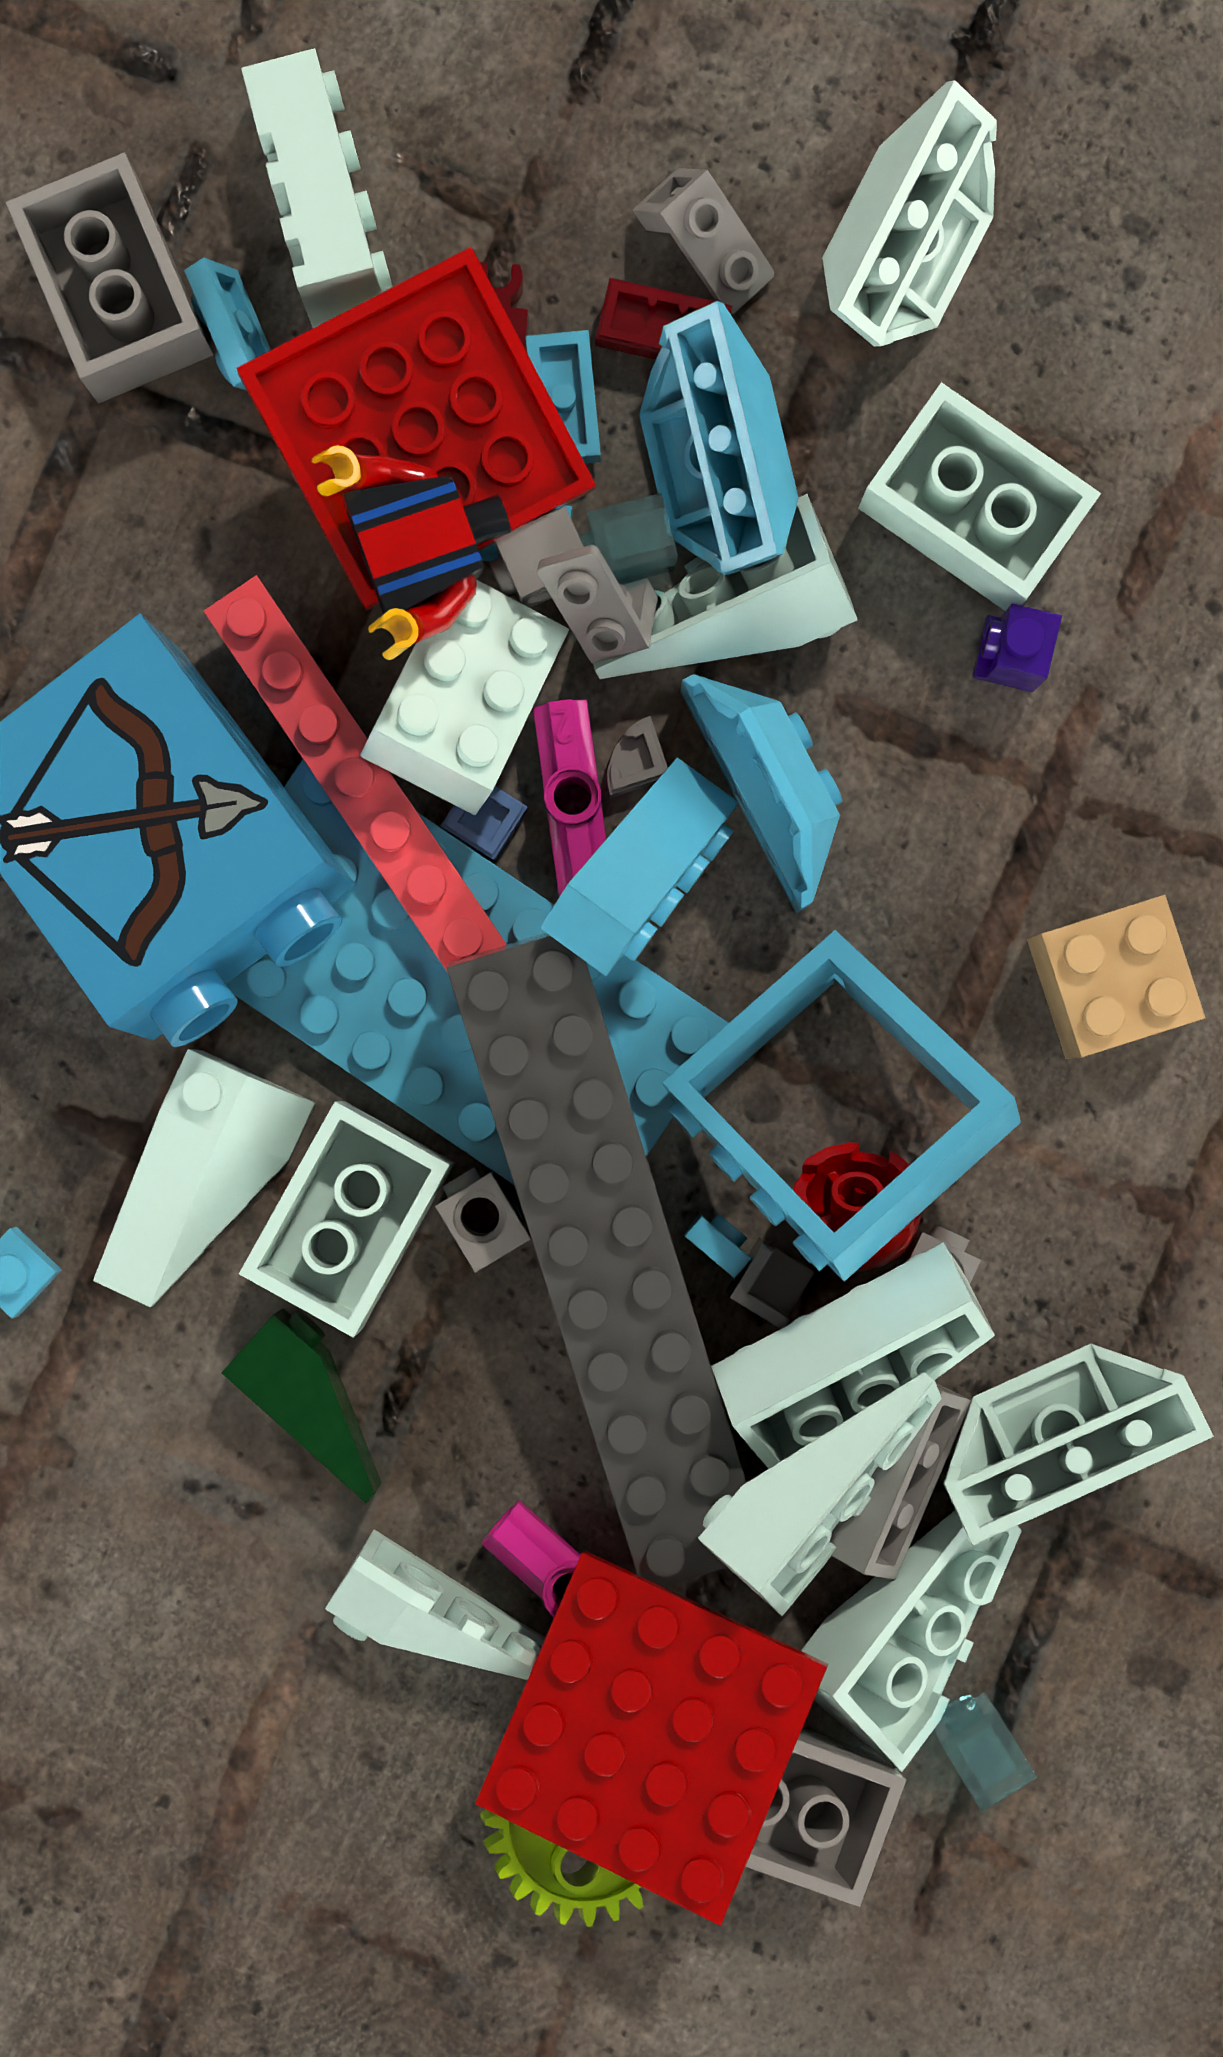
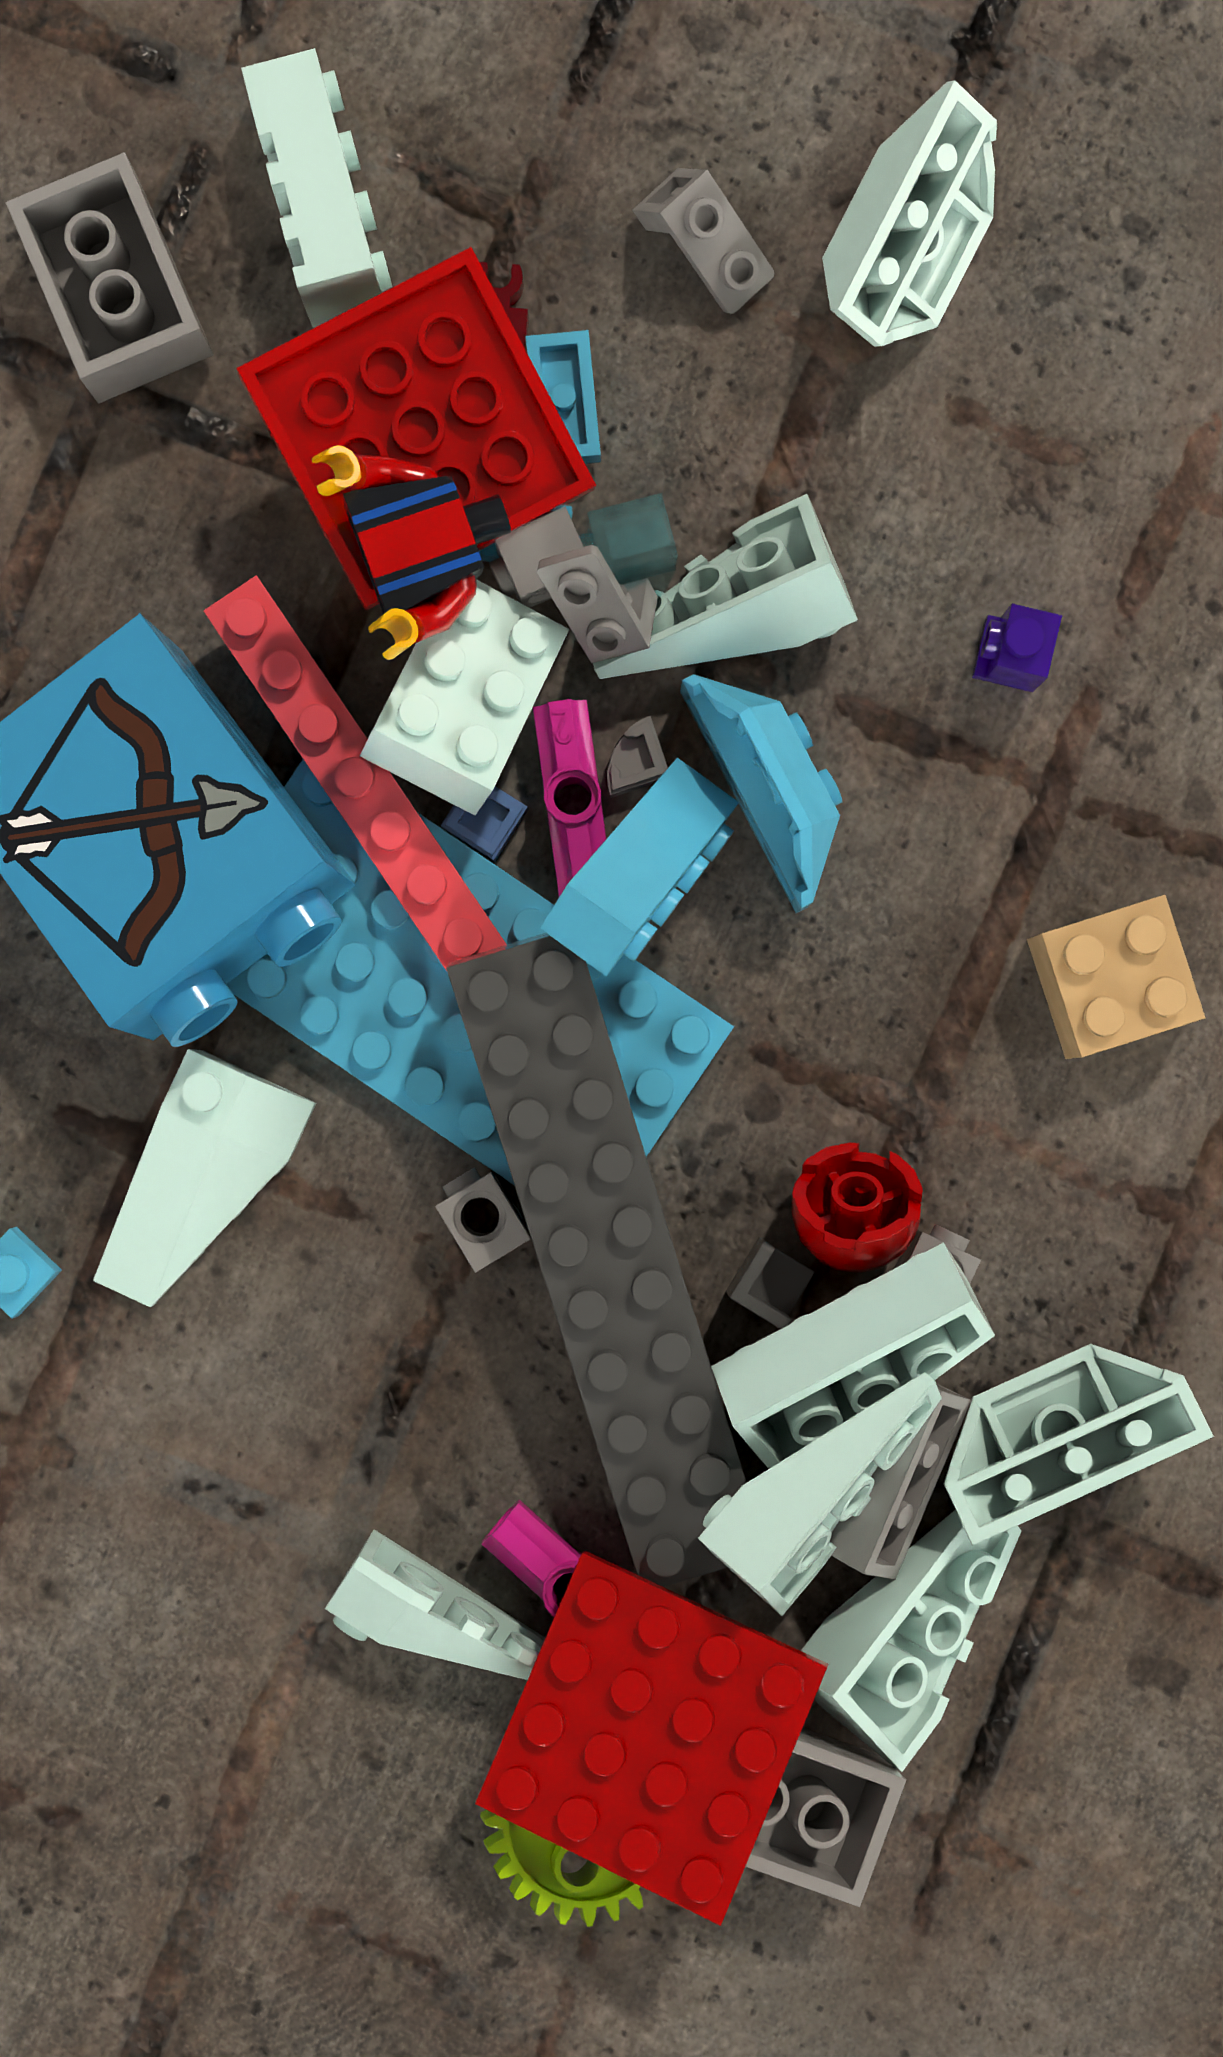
(229, 315): medium azure plate -> none
(302, 1391): dark green slope -> none
(346, 1218): light aqua brick -> none
(636, 315): dark red plate -> none
(718, 443): medium azure wedge -> none
(720, 1242): medium azure plate -> none
(832, 961): medium azure window -> none
(977, 499): light aqua brick -> none
(982, 1750): clear light blue brick -> none

